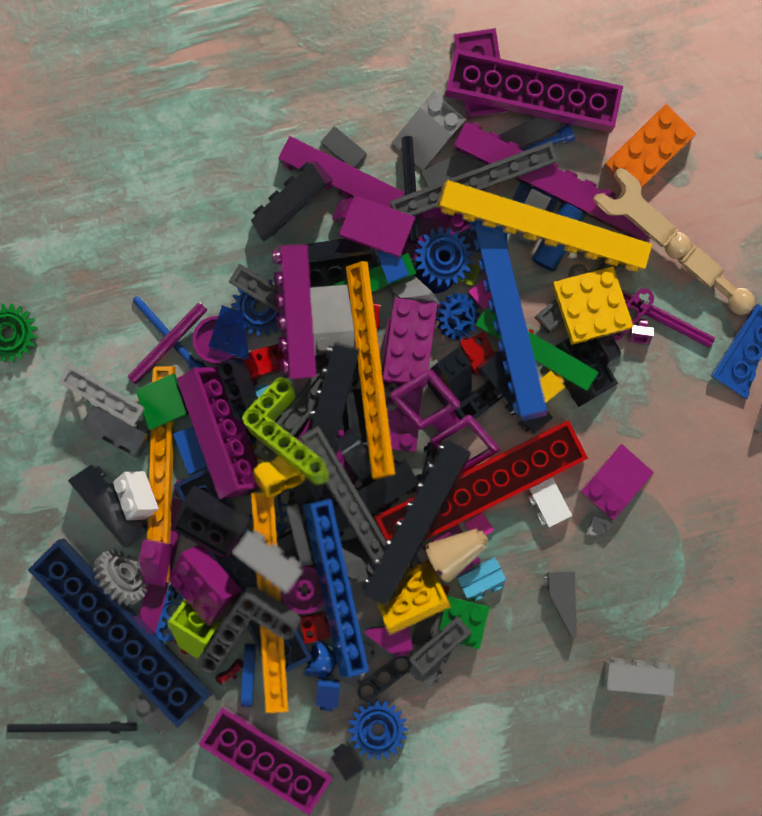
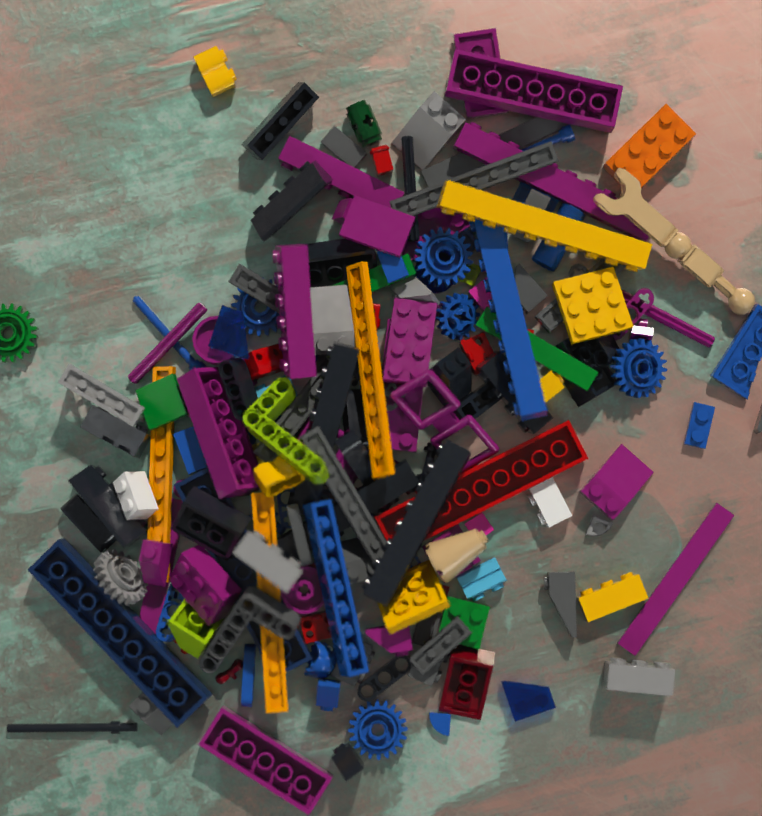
(88, 523): none -> black beam
(214, 71): none -> yellow brick
(280, 120): none -> black brick
(367, 133): none -> dark green piece
(381, 160): none -> red piece
(440, 722): none -> blue tile
(467, 681): none -> dark red slope
(527, 699): none -> clear blue wing
(529, 291): none -> dark grey slope
(612, 596): none -> yellow brick
(633, 354): none -> blue gear
(675, 579): none -> magenta tile
(699, 425): none -> blue plate

